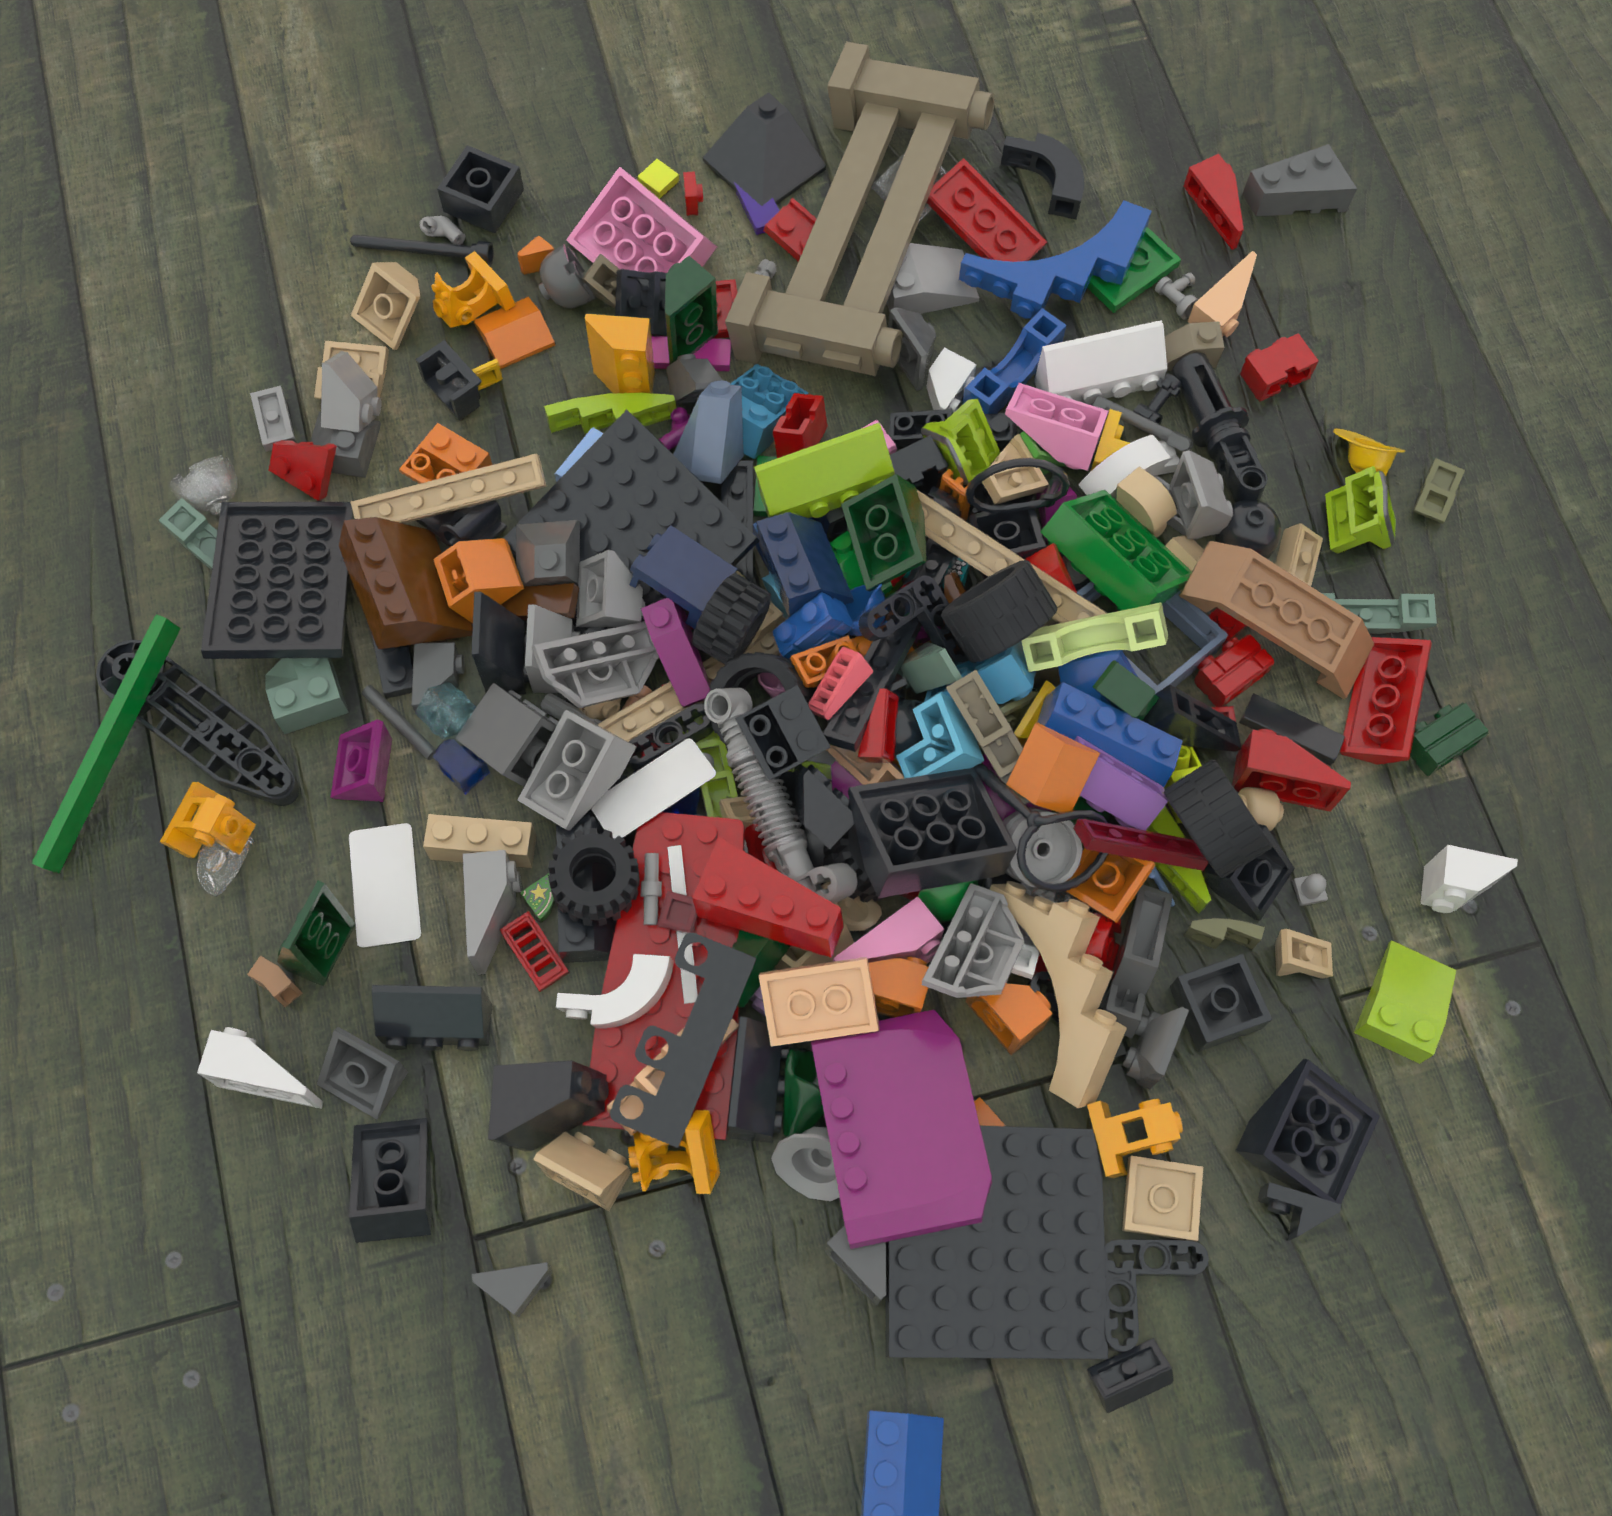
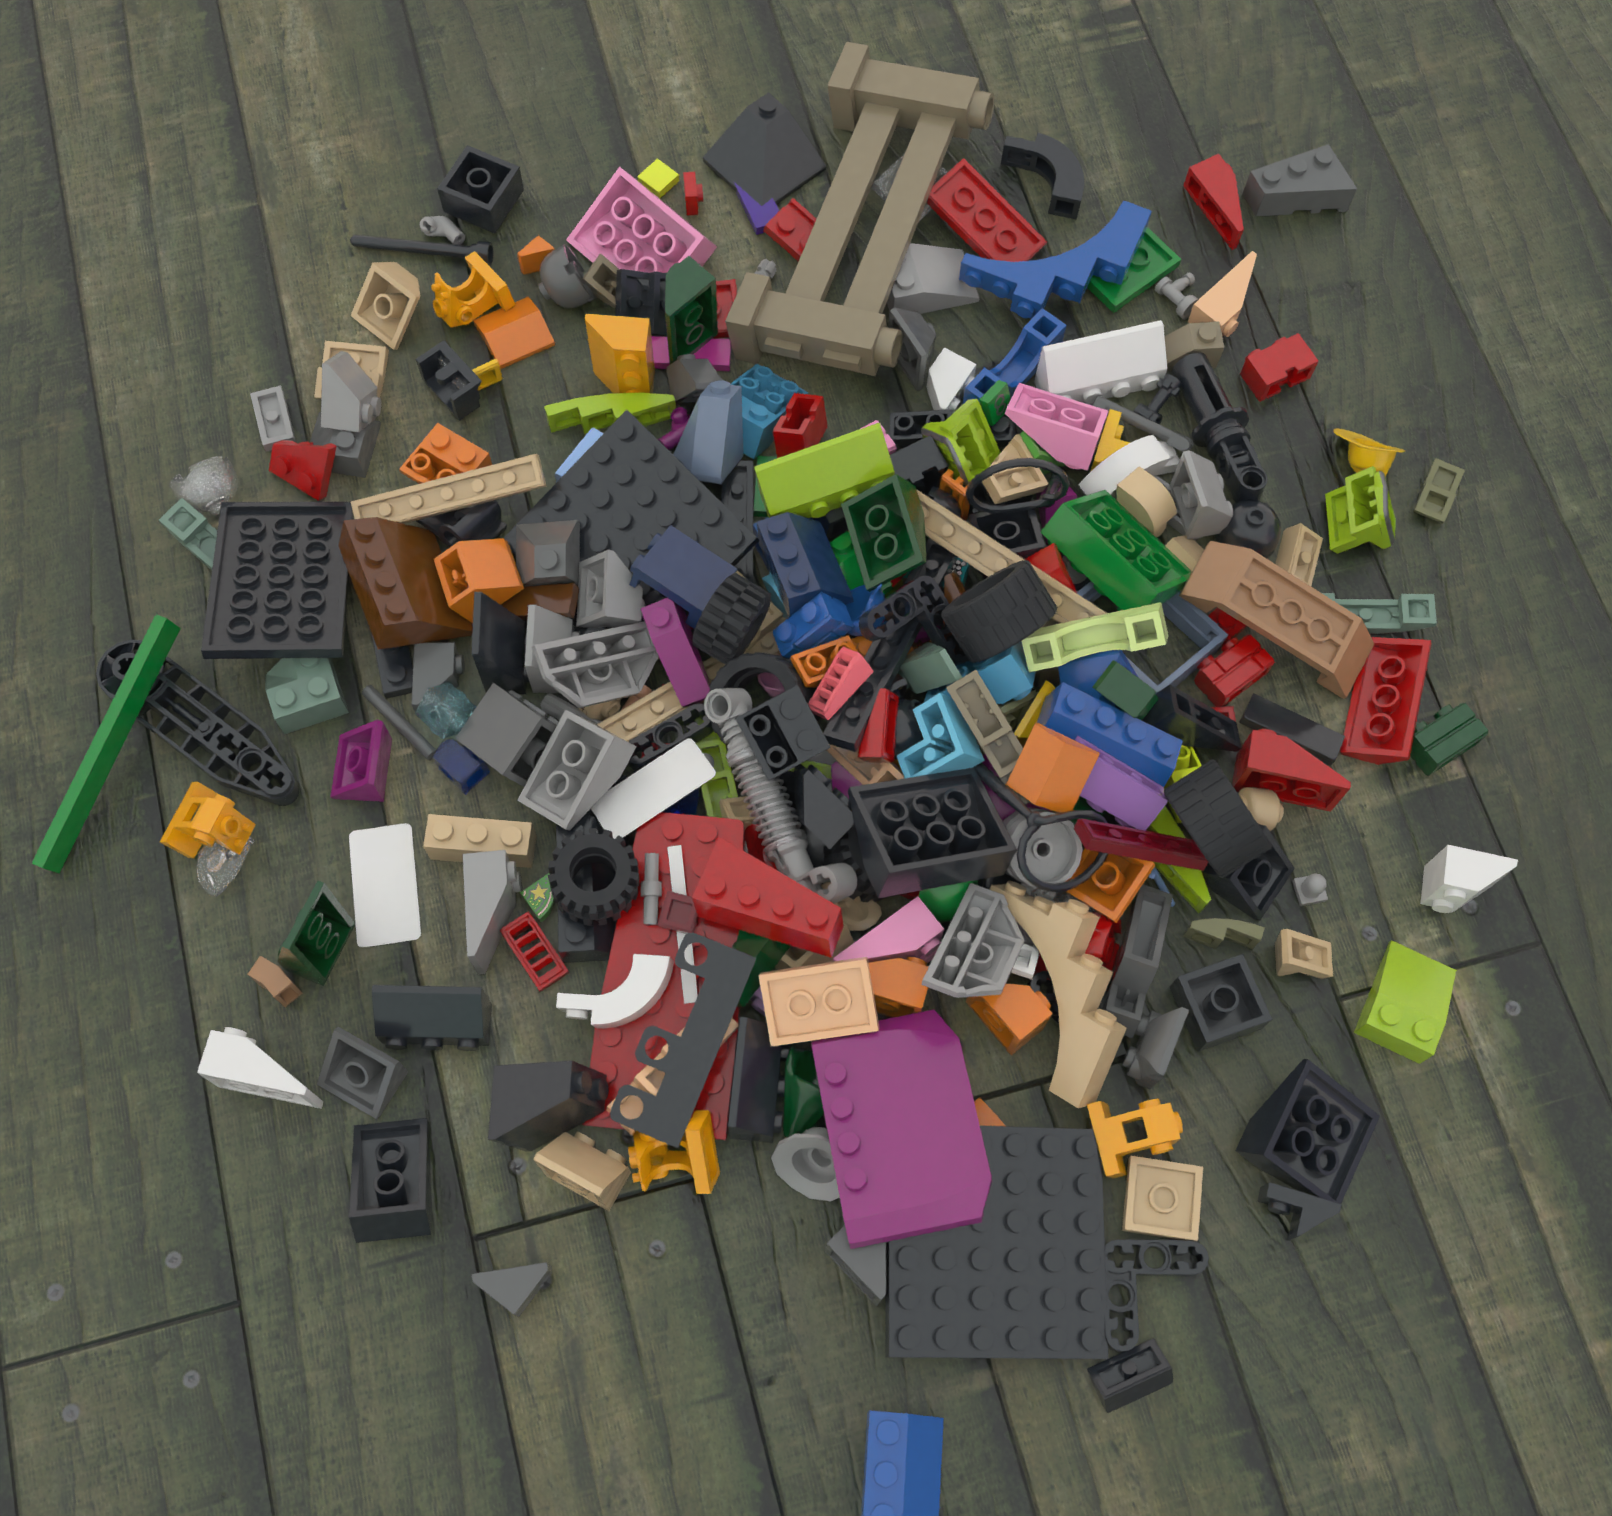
(995, 402): none -> green tile

